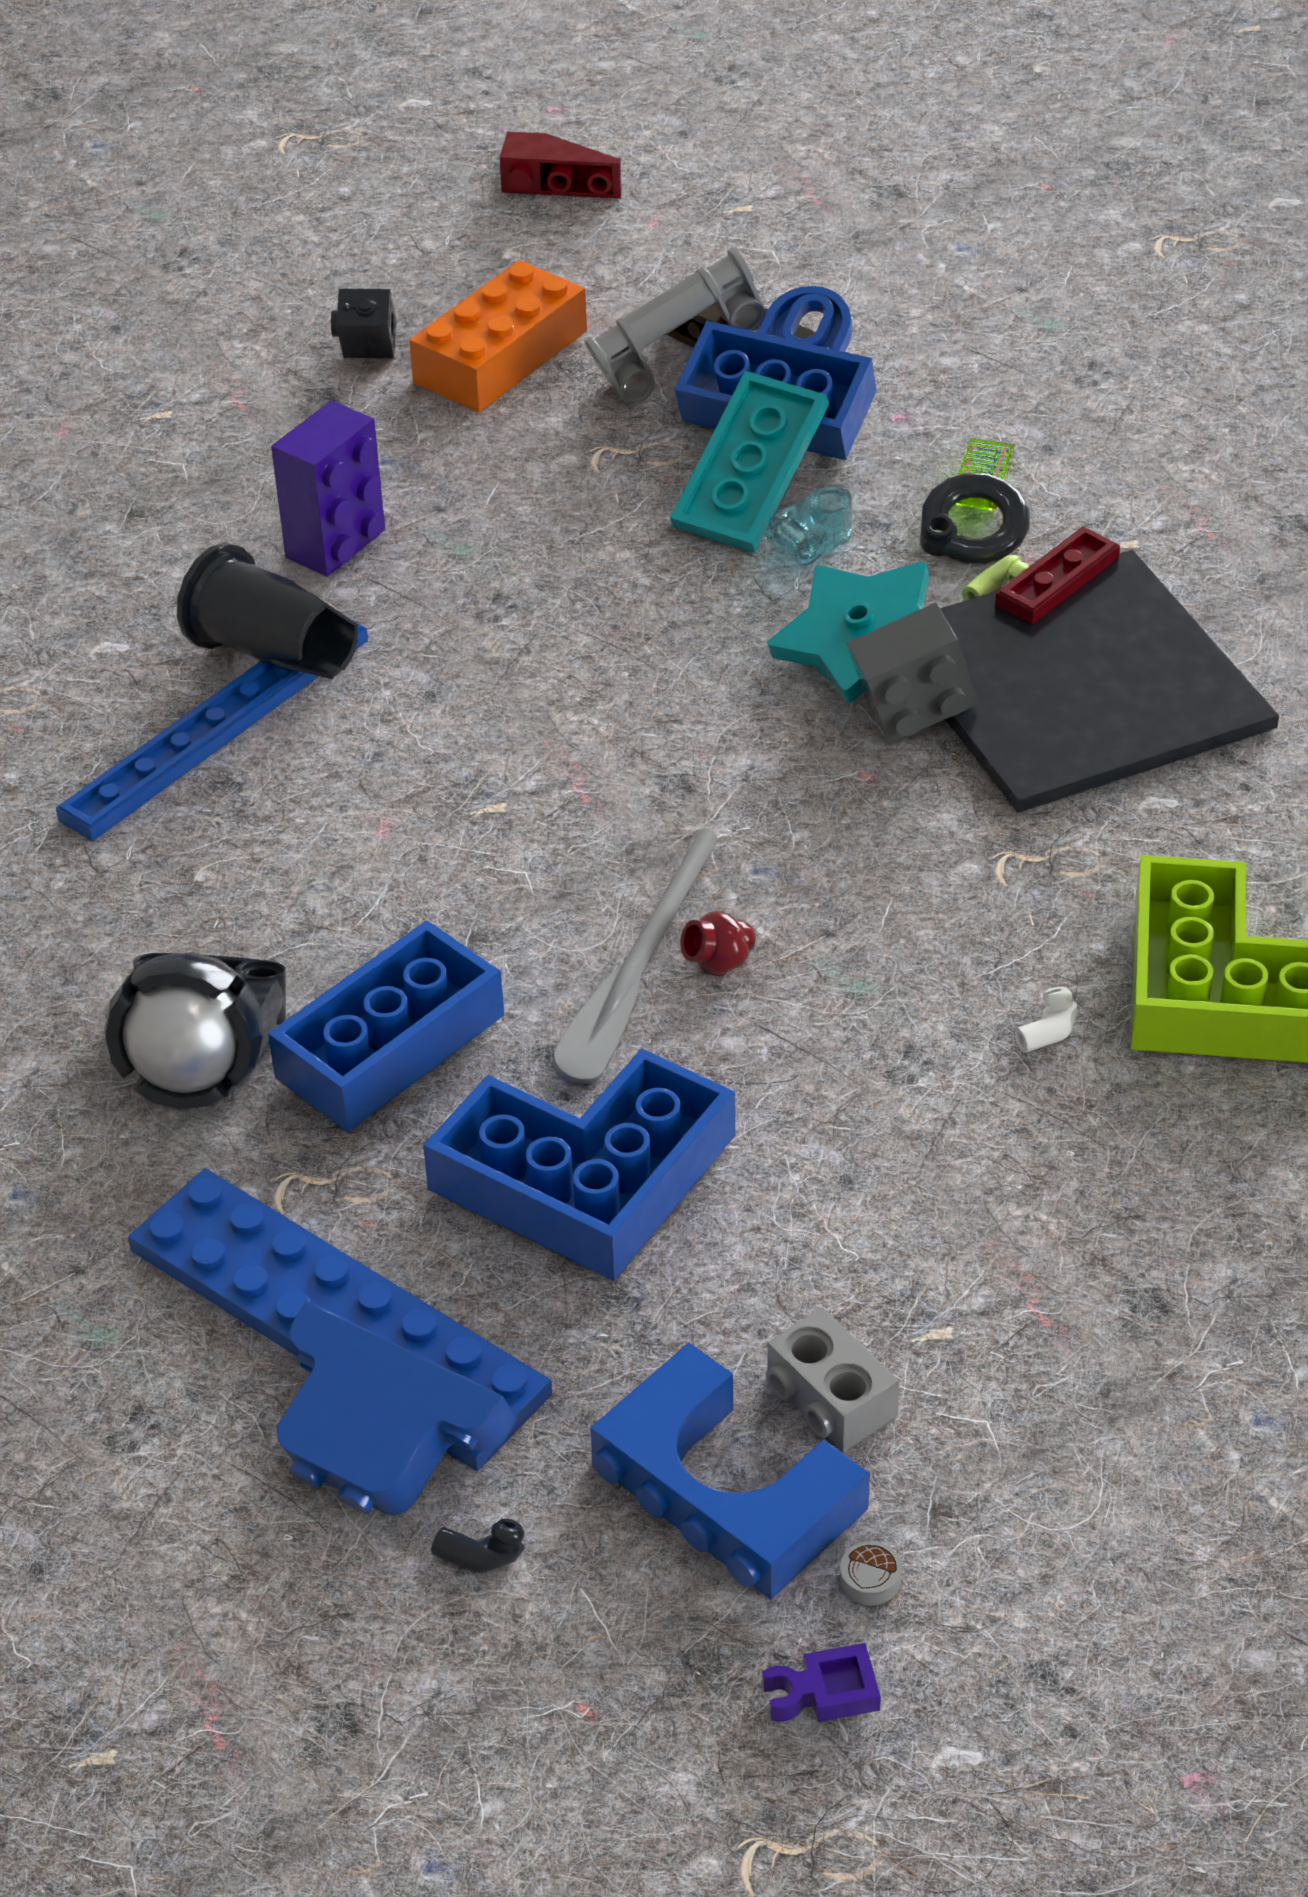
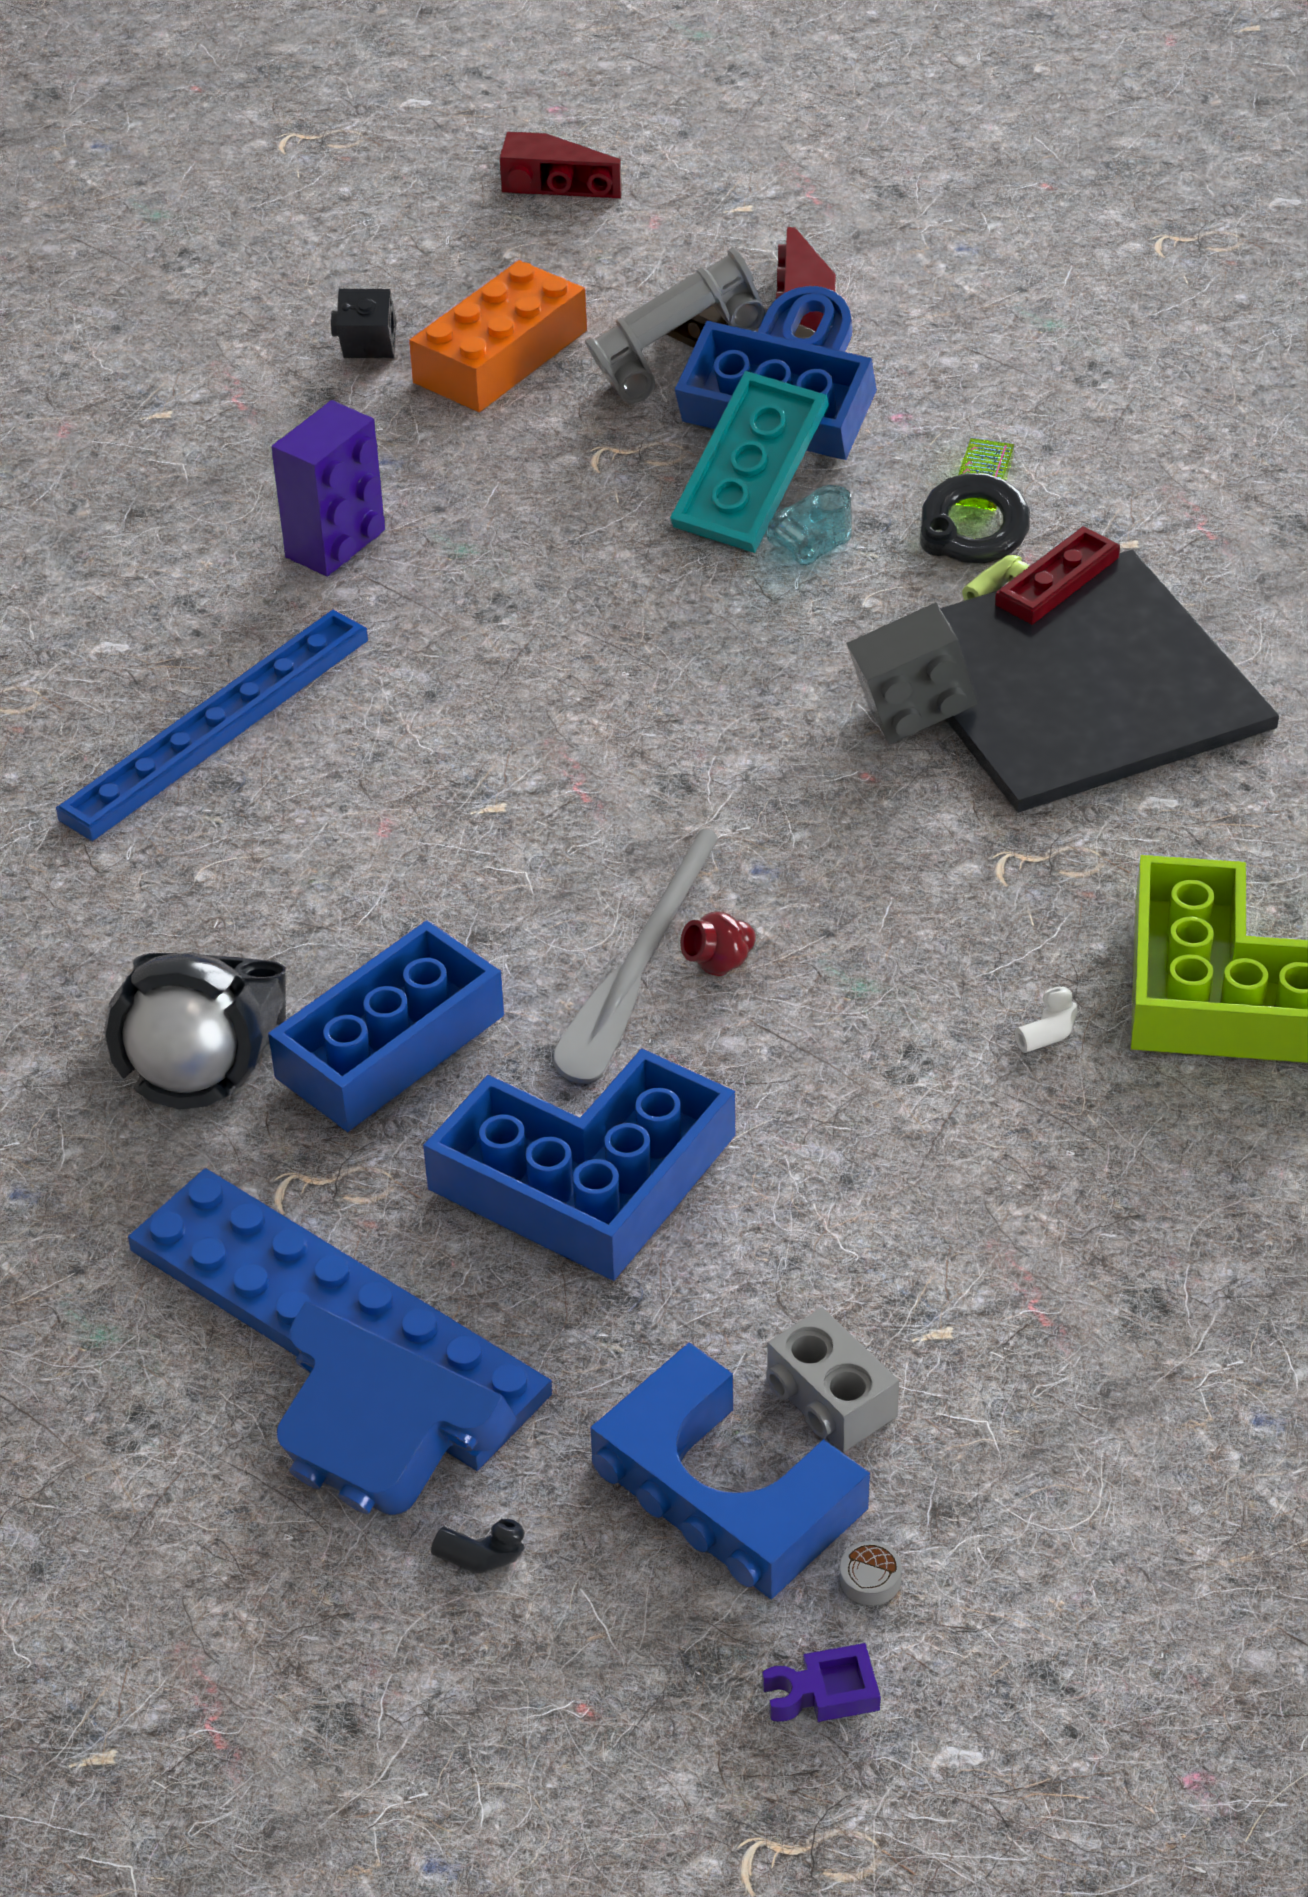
(262, 614): black piece -> none
(801, 267): none -> dark red slope
(843, 609): teal plate -> none

